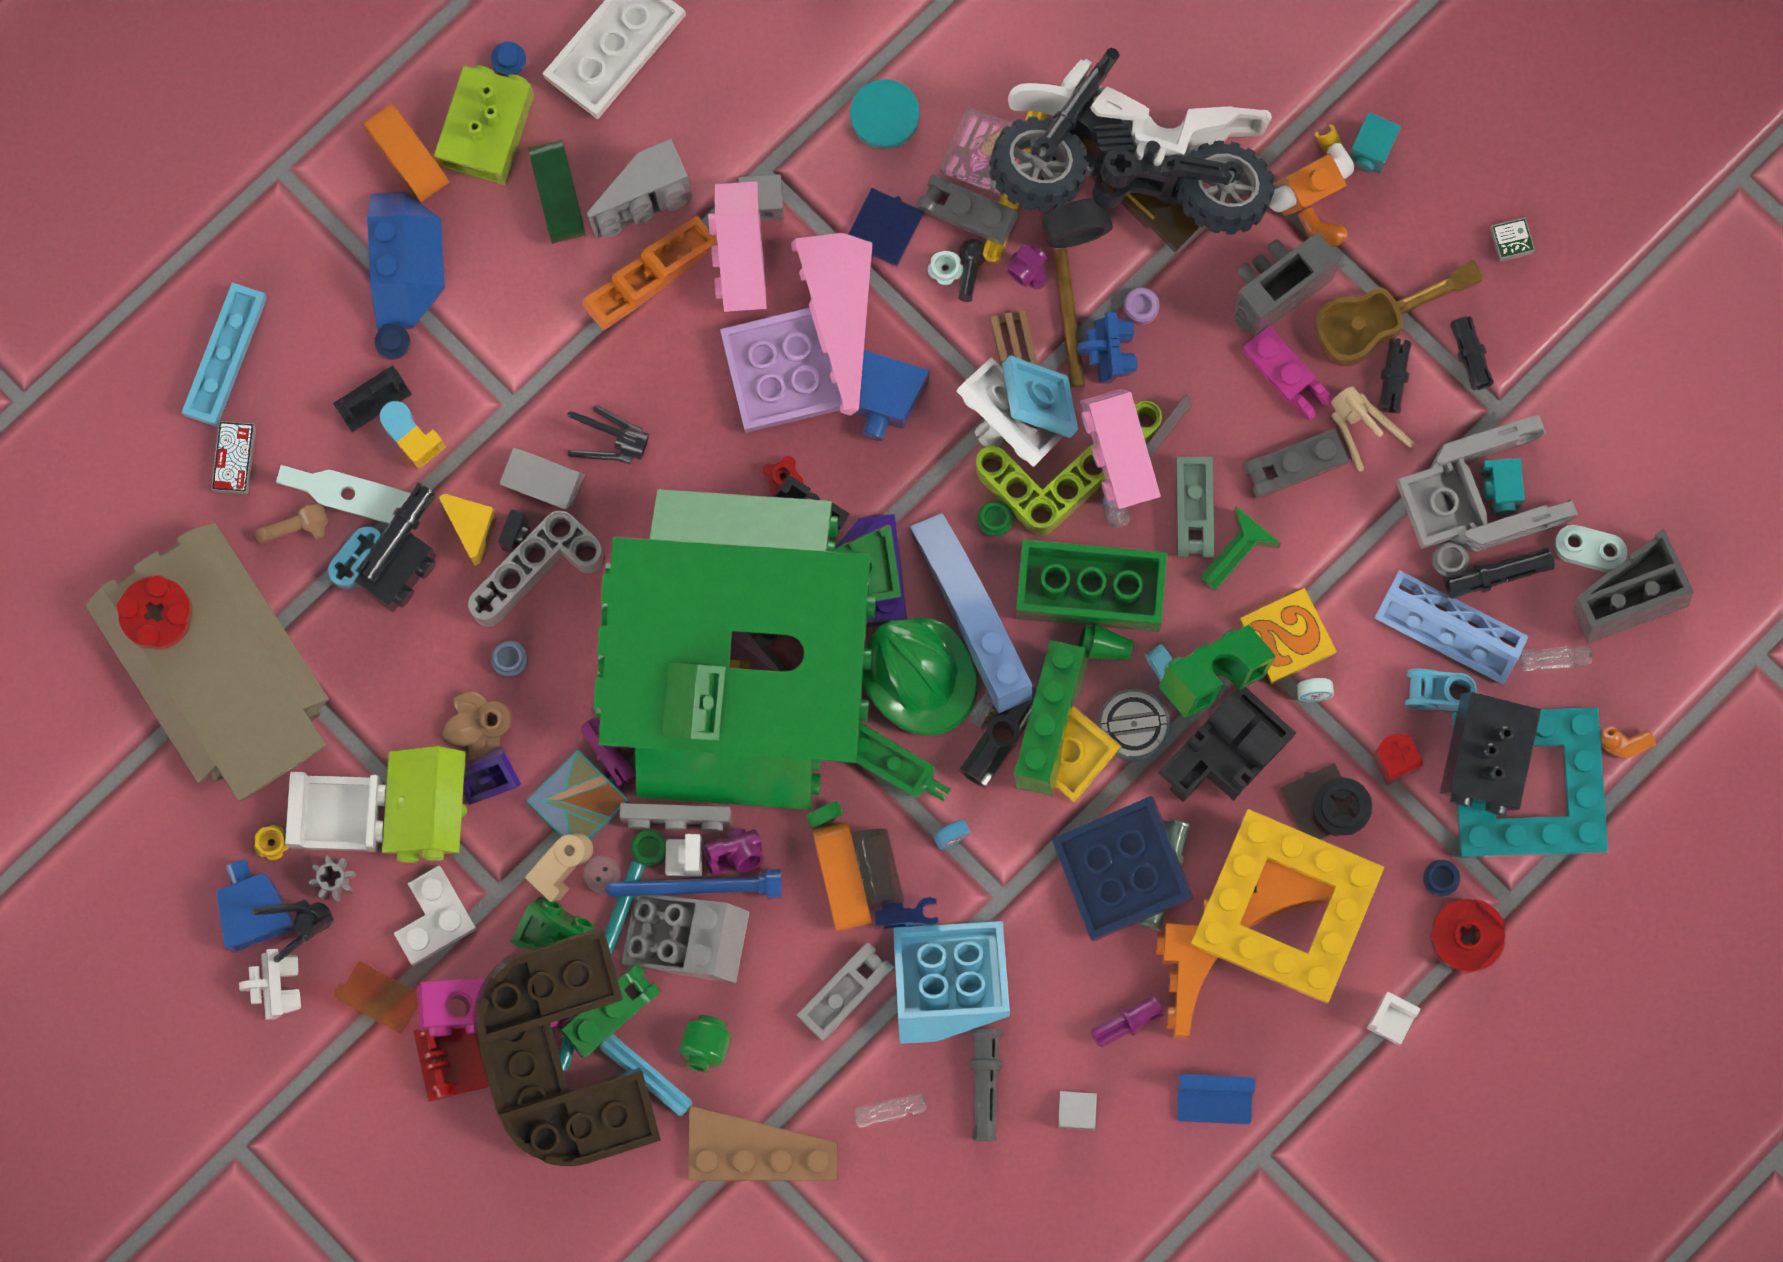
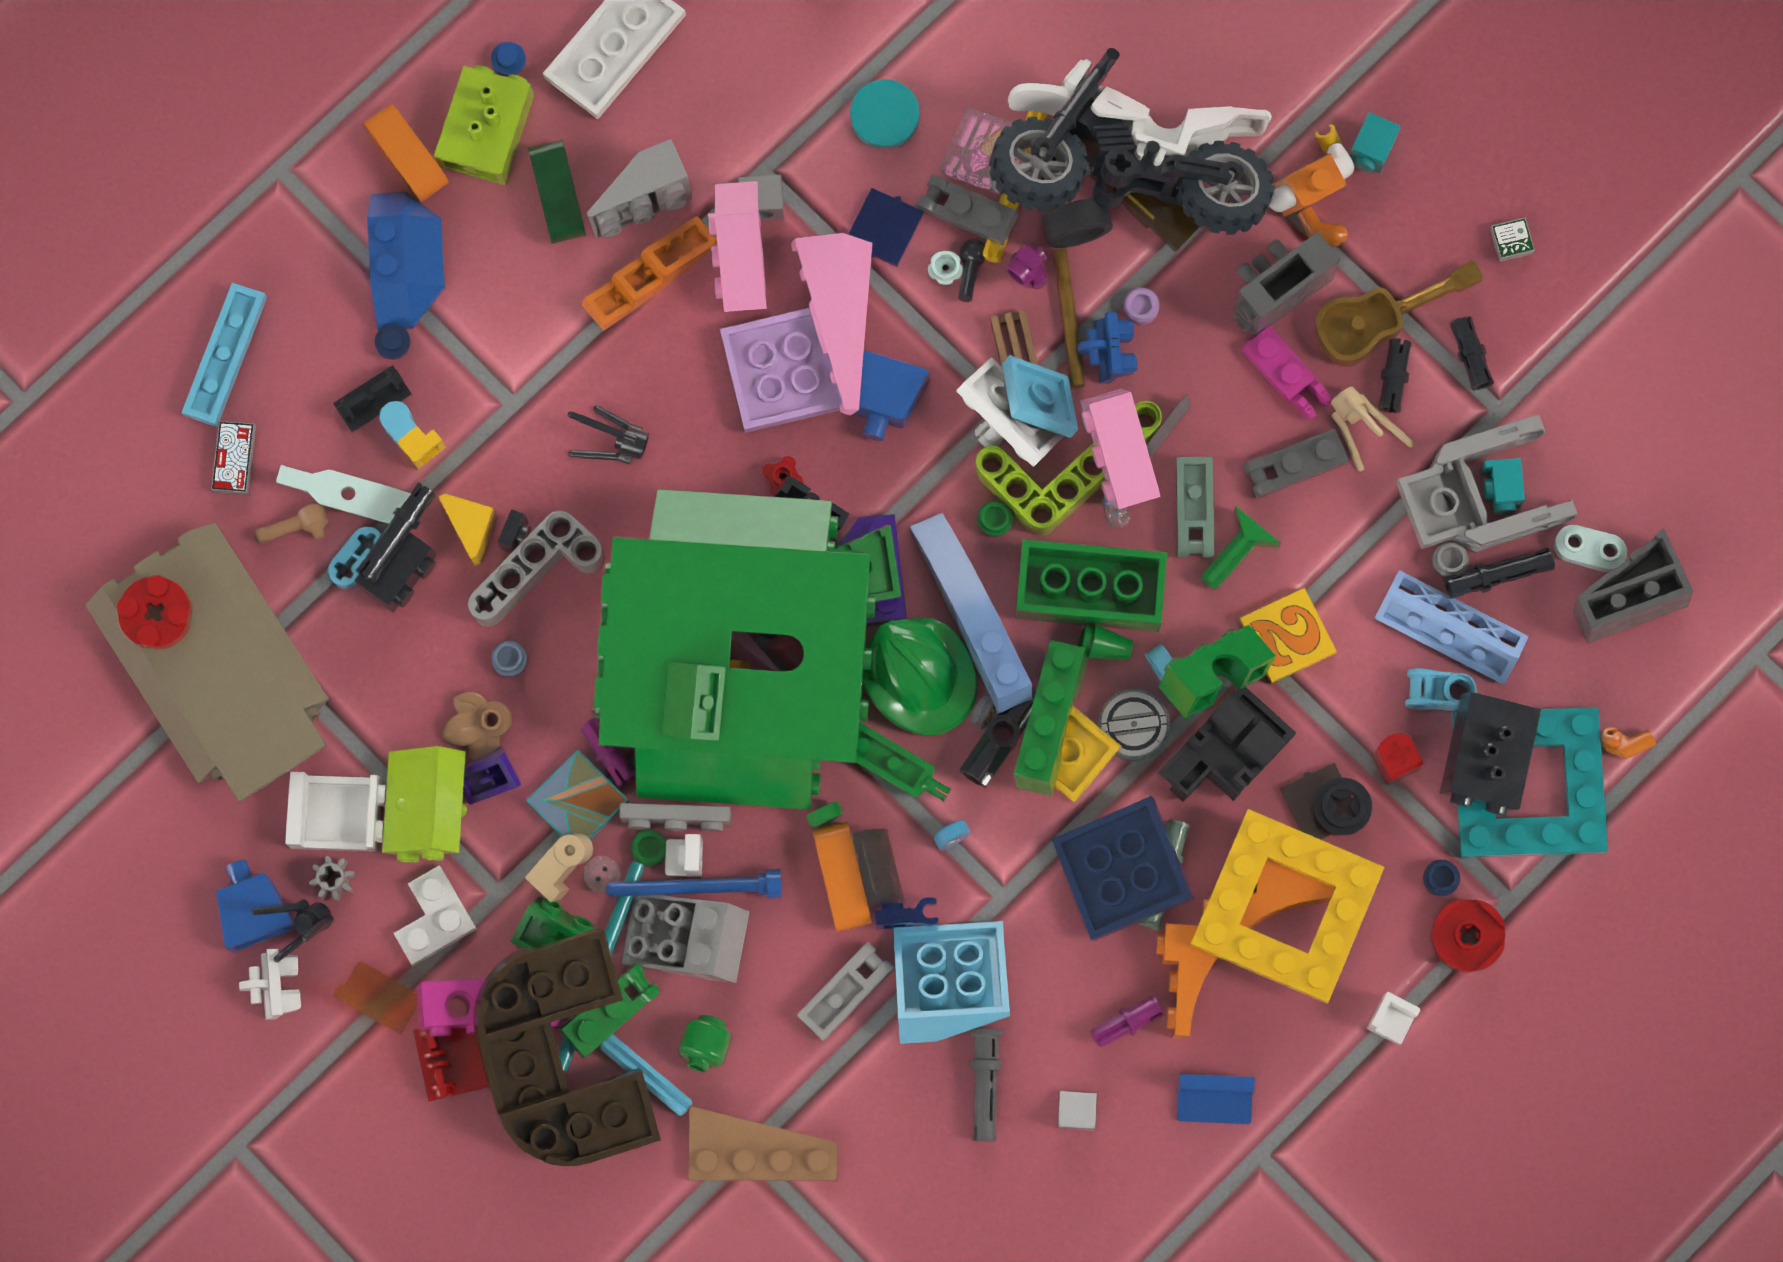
(262, 838): yellow plate -> none
(542, 479): light grey hinge -> none
(738, 849): magenta plate -> none
(890, 1109): clear axle -> none
(1315, 689): light aqua tile -> none
(1555, 658): clear axle -> none

